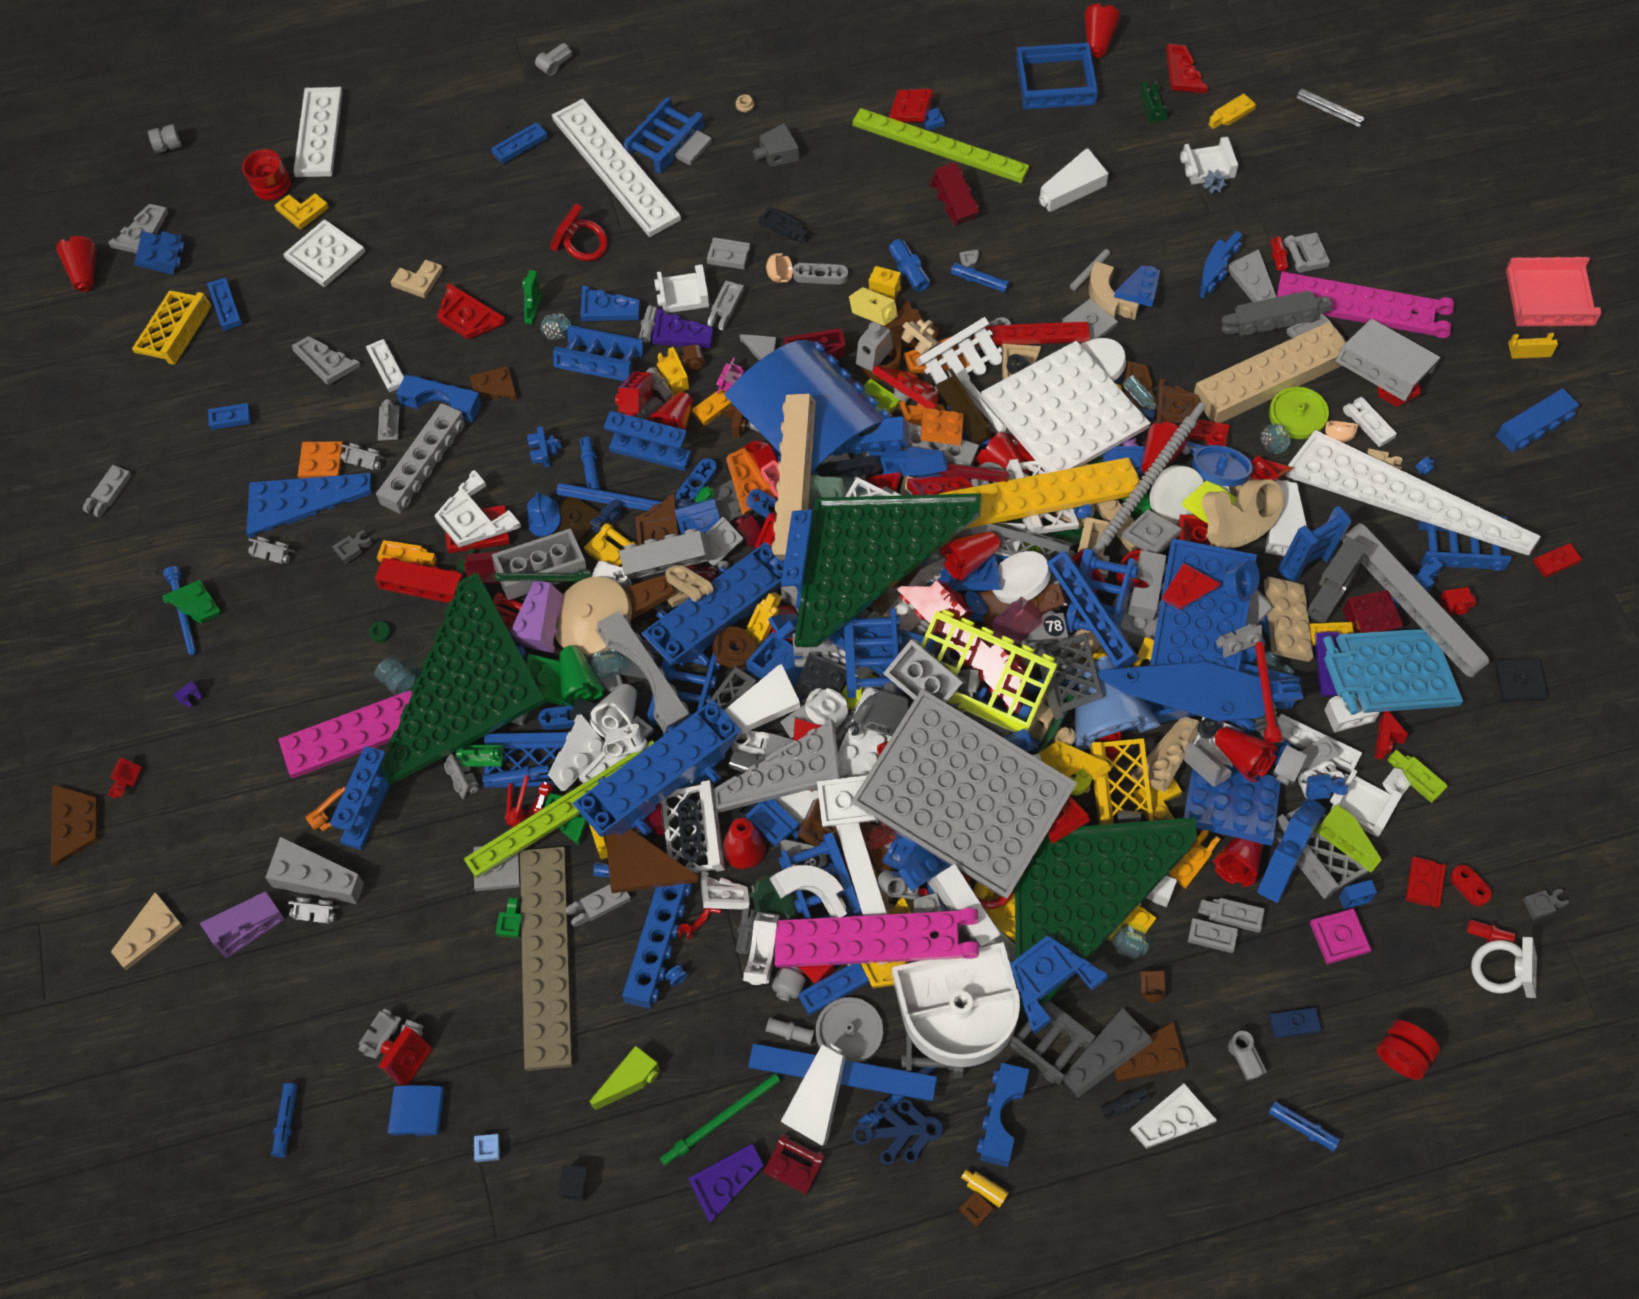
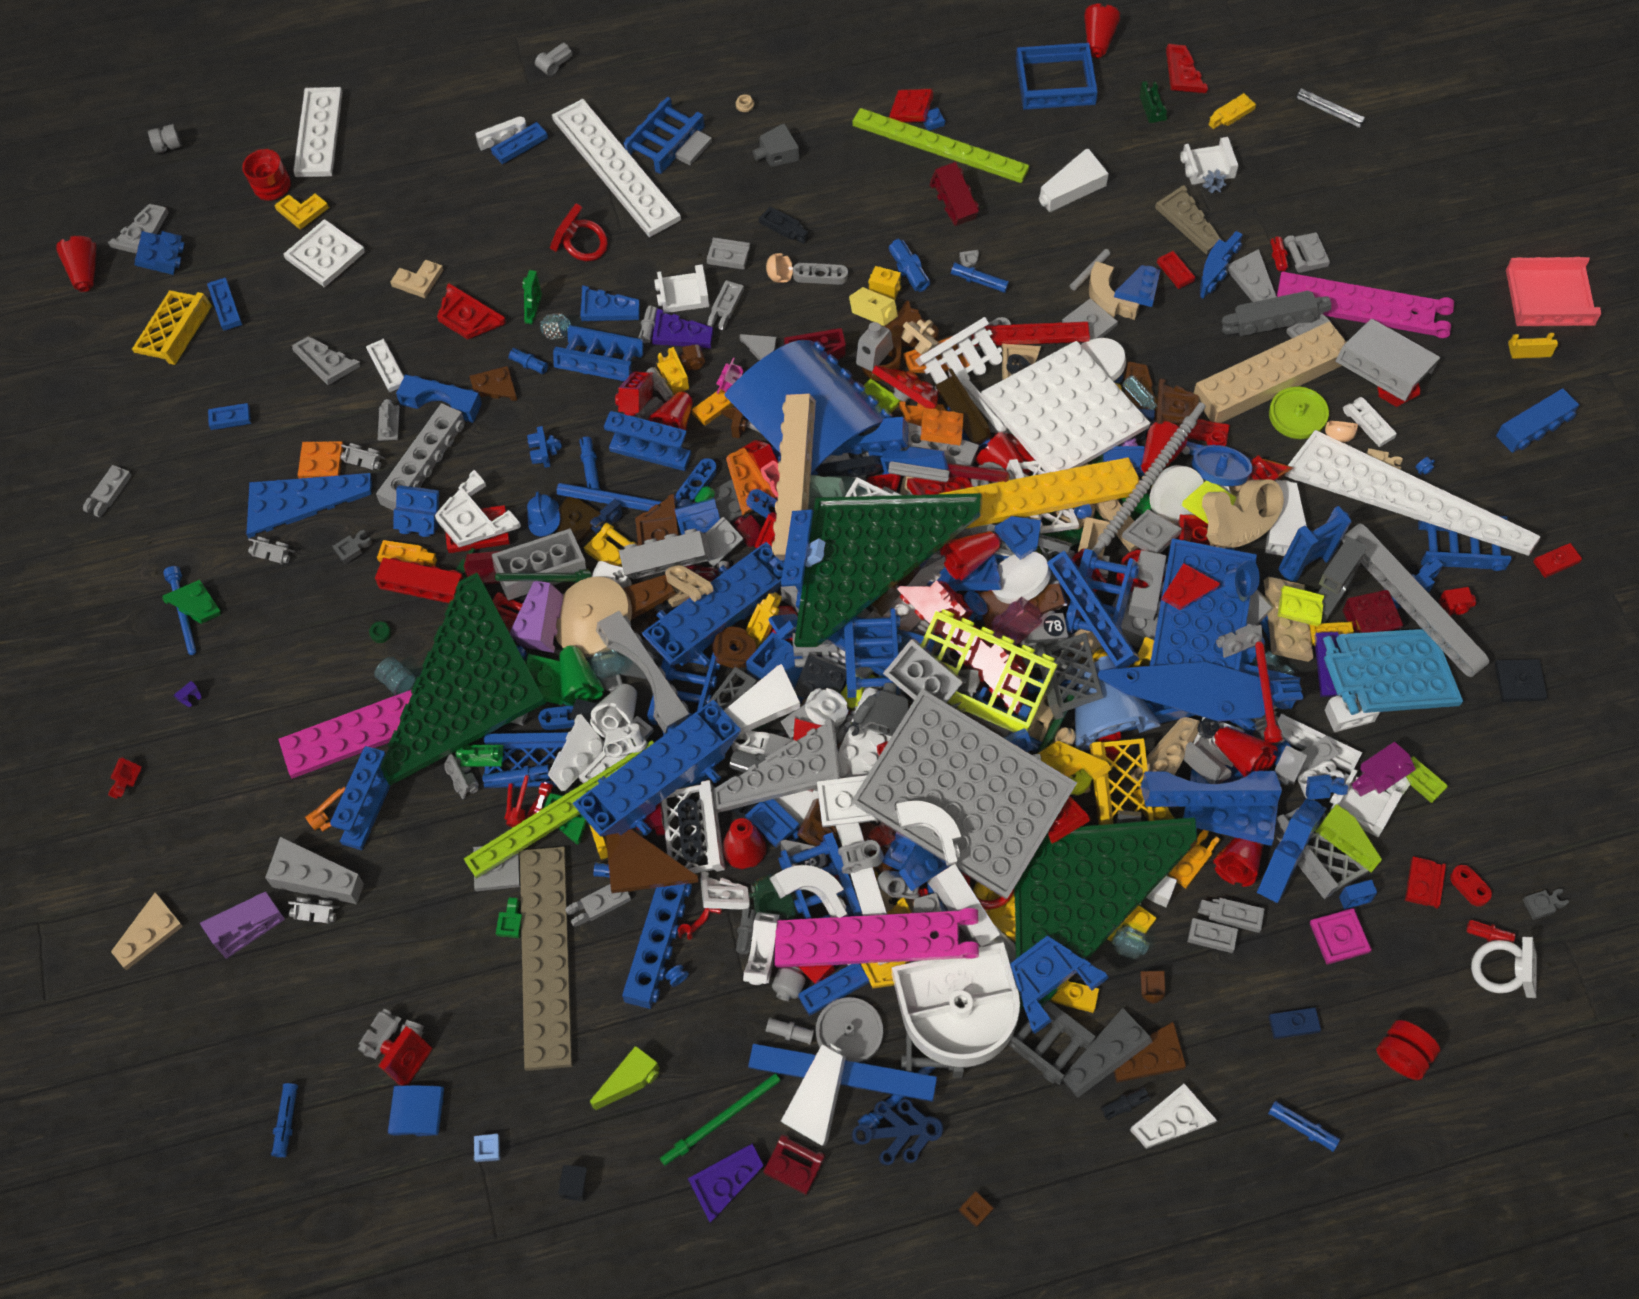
(72, 823): reddish brown wing -> none
(416, 510): none -> blue plate
(499, 133): none -> white plate
(528, 361): none -> blue pin
(815, 552): none -> light blue plate
(858, 855): none -> light grey piece
(918, 472): none -> light grey axle
(933, 817): none -> white arch
(985, 1187): yellow cylinder -> none
(998, 1144): blue arch -> none
(1019, 534): none -> blue plate
(1076, 996): none -> yellow plate
(1168, 790): none -> blue arch
(1175, 270): none -> red plate
(1184, 215): none -> dark tan wing
(1247, 1058): light grey piece -> none
(1275, 438): clear light blue head -> none
(1300, 605): none -> neon yellow plate
(1383, 770): none -> magenta hinge
(1388, 732): red slope -> none

